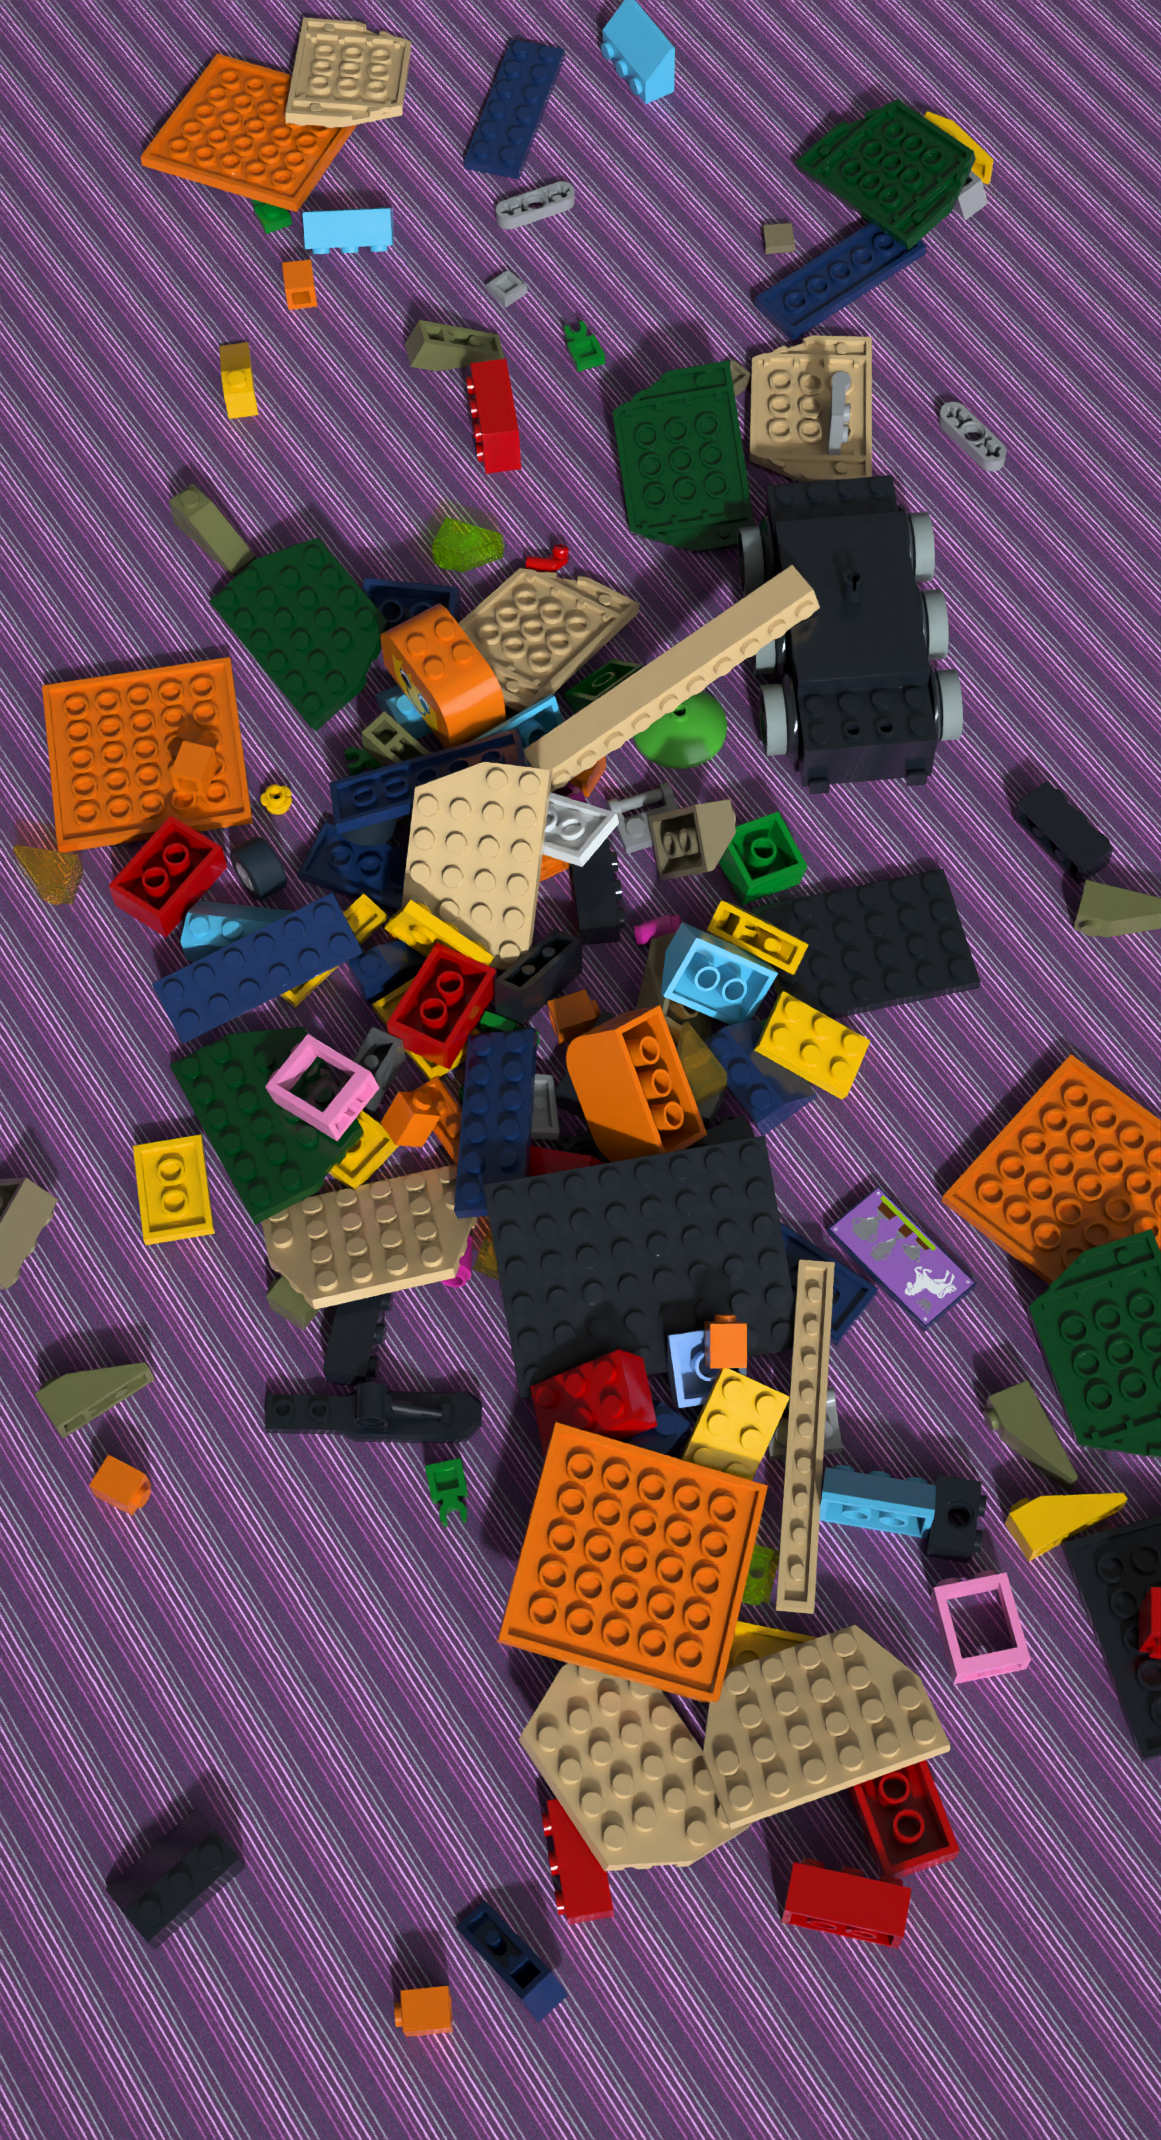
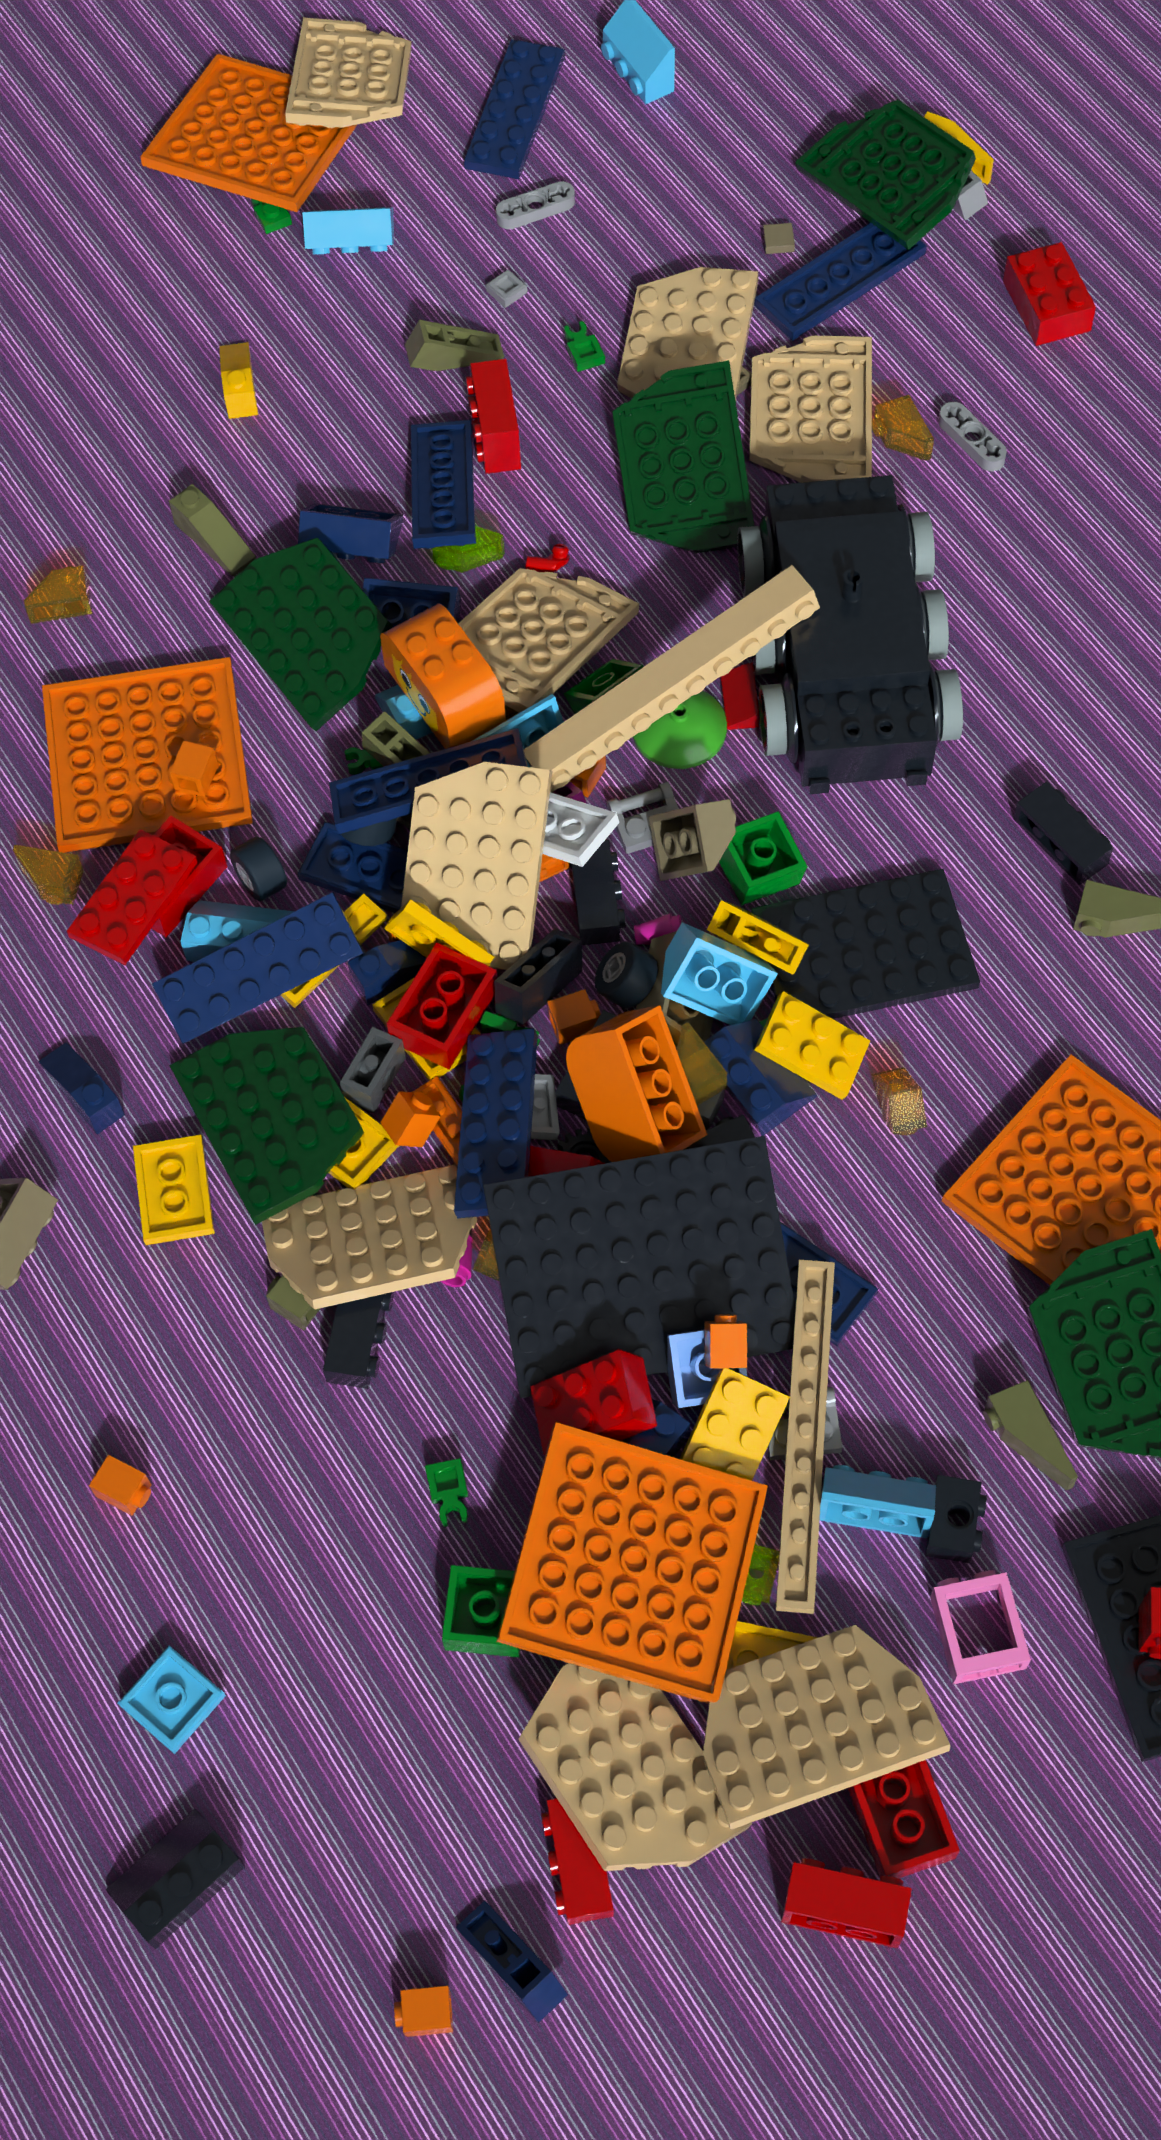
(60, 596): none -> clear yellow slope
(83, 1087): none -> dark blue slope
(85, 1395): olive slope -> none
(132, 897): none -> red plate
(171, 1699): none -> medium azure plate
(279, 805): yellow plate -> none
(299, 284): orange brick -> none
(344, 1106): bright pink window -> none
(351, 531): none -> dark blue slope
(378, 1415): black piece -> none
(442, 484): none -> dark blue plate
(476, 1610): none -> green brick
(626, 974): none -> black wheel
(688, 323): none -> tan plate
(740, 698): none -> red slope
(839, 413): light grey plate -> none
(900, 1101): none -> clear yellow slope
(901, 1258): tile -> none
(903, 428): none -> clear yellow slope
(1049, 293): none -> red brick
(1057, 1518): yellow slope -> none

